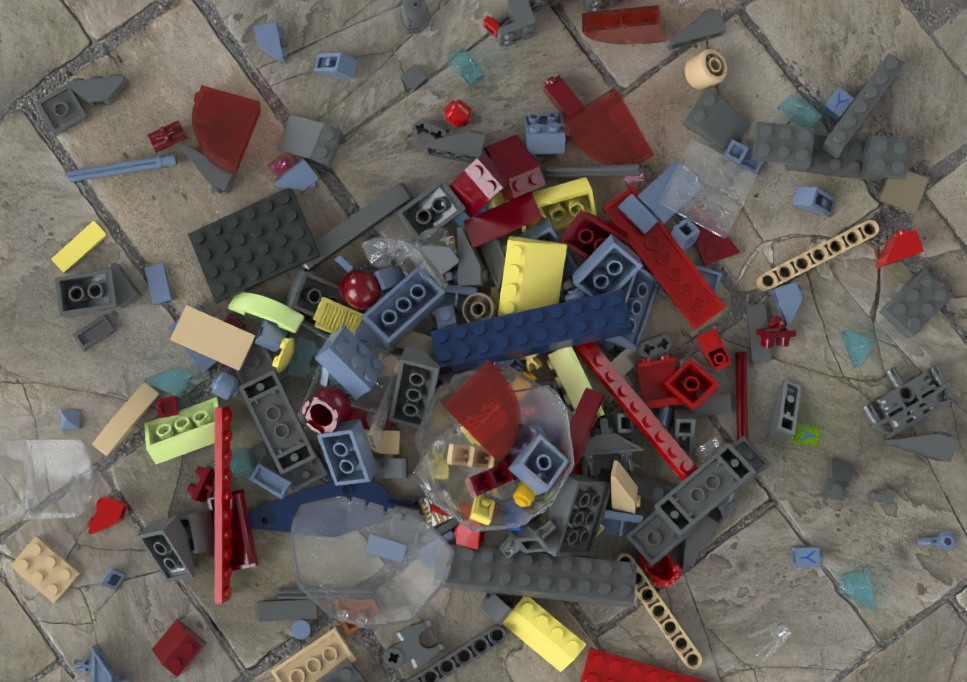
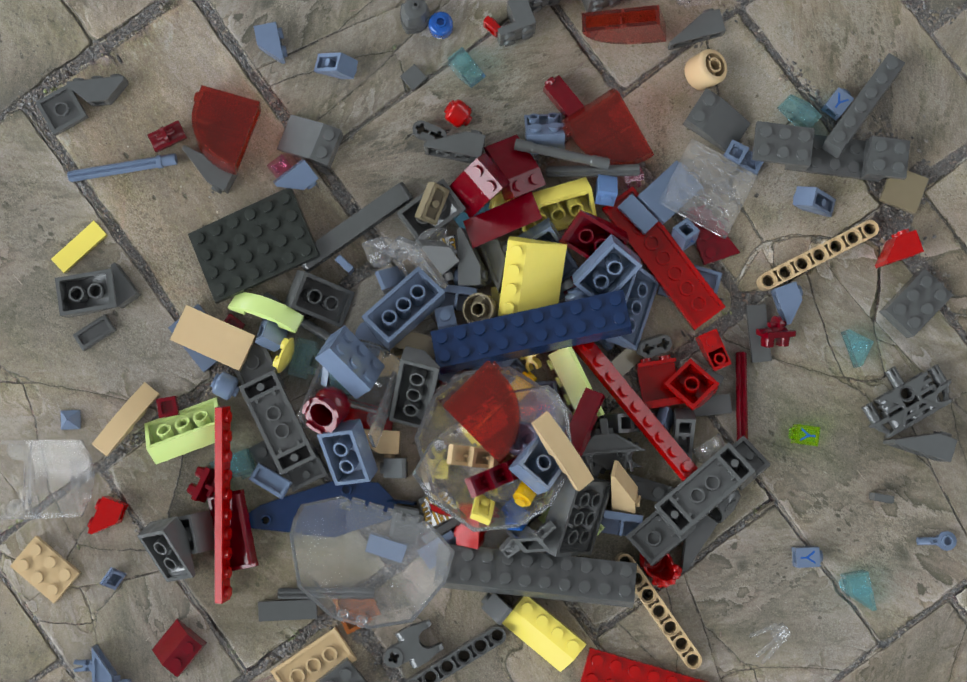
(158, 284): sand blue tile -> none
(171, 381): clear light blue slope -> none
(300, 629): sand blue tile -> none
(332, 316): light yellow window -> none
(359, 289): dark red tile -> none
(432, 203): none -> dark tan slope
(440, 25): none -> blue head
(531, 147): none -> dark grey piece
(562, 450): none -> tan slope
(606, 190): none -> medium blue brick
(784, 413): dark grey slope -> none
(836, 480): dark grey slope -> none

